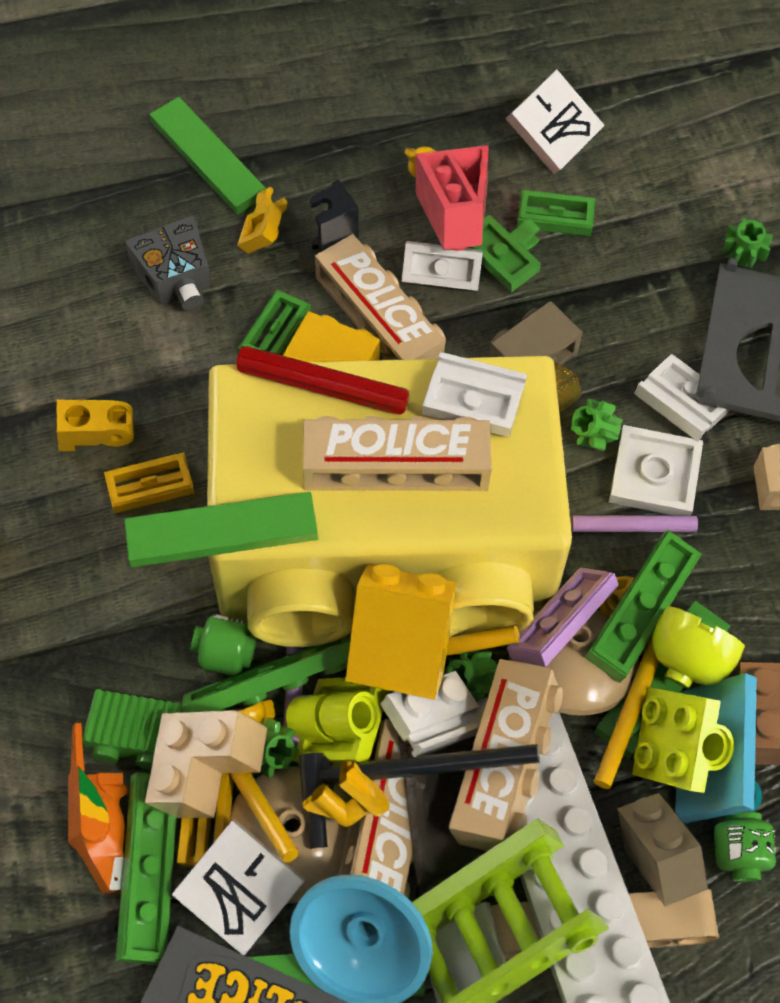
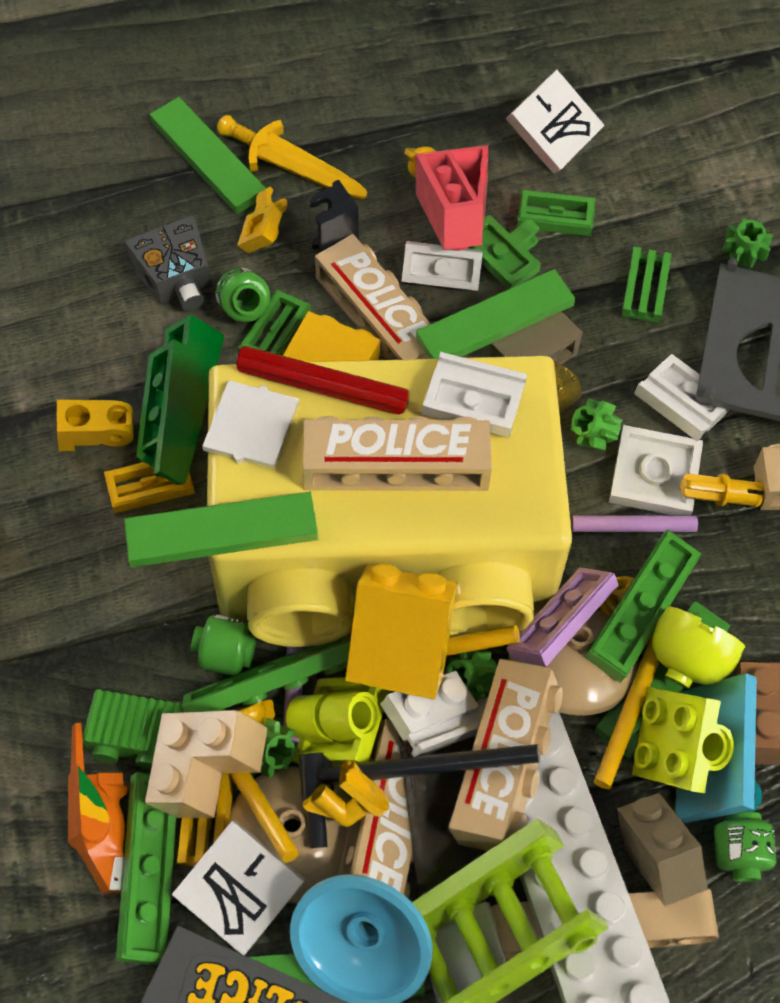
(177, 397): none -> green wedge
(251, 303): none -> bright green head
(251, 424): none -> white piece
(279, 152): none -> yellow sword
(496, 317): none -> bright green tile
(650, 260): none -> bright green tile
(721, 489): none -> yellow axle

